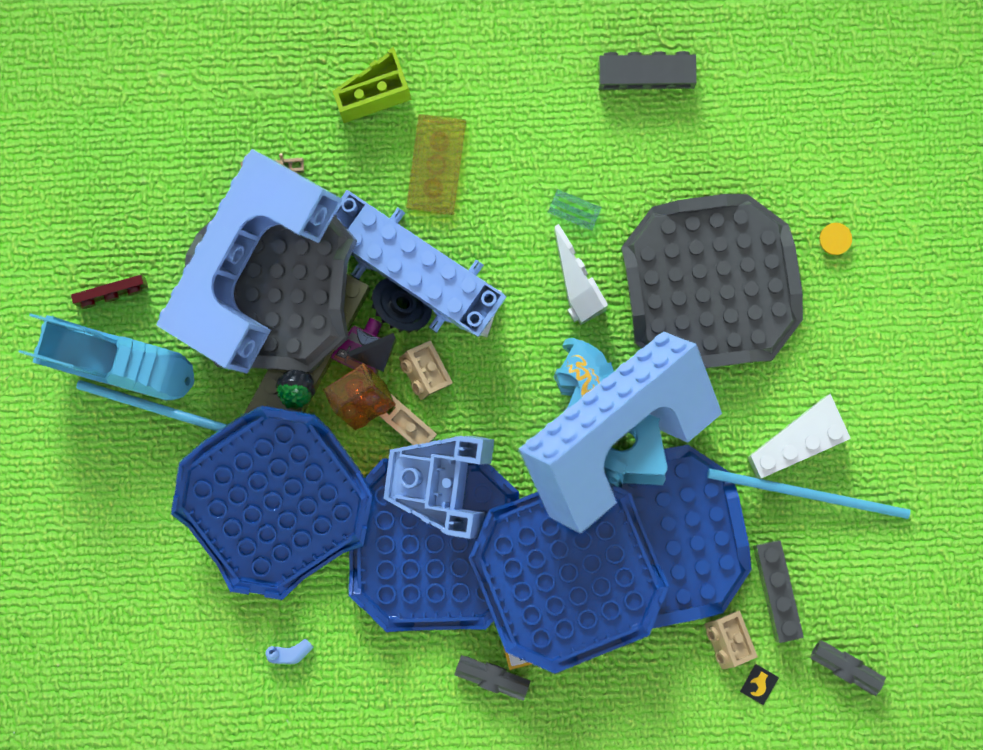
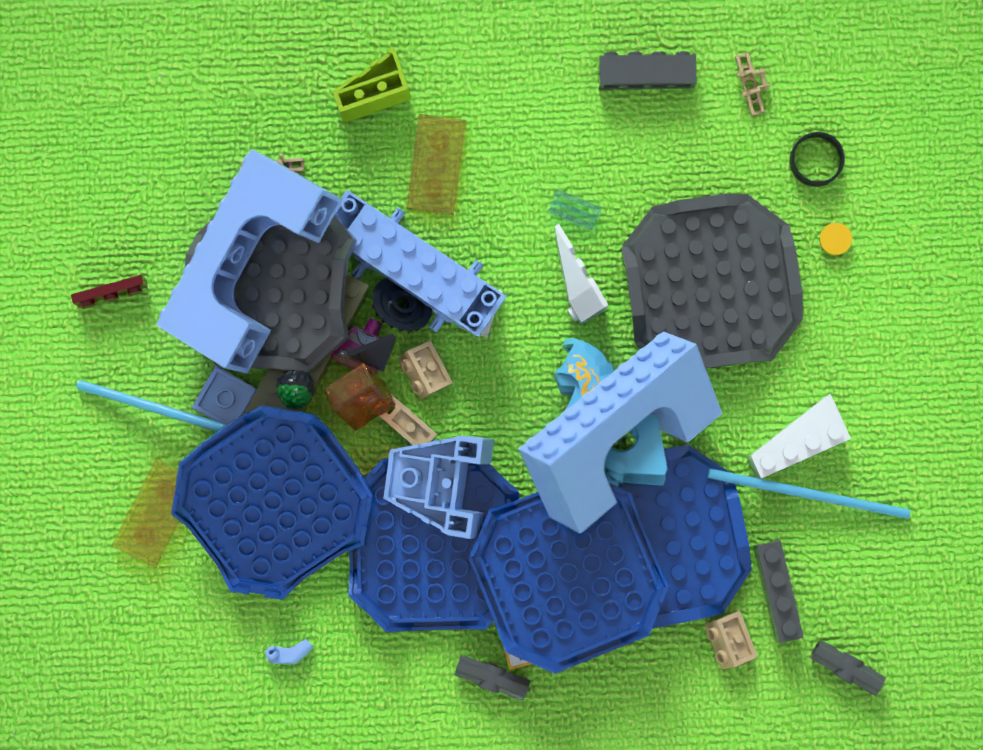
(112, 359): medium azure animal -> none
(149, 520): none -> clear yellow plate
(224, 397): none -> light blue plate
(756, 89): none -> tan piece
(759, 684): black sticker -> none
(832, 140): none -> black tyre

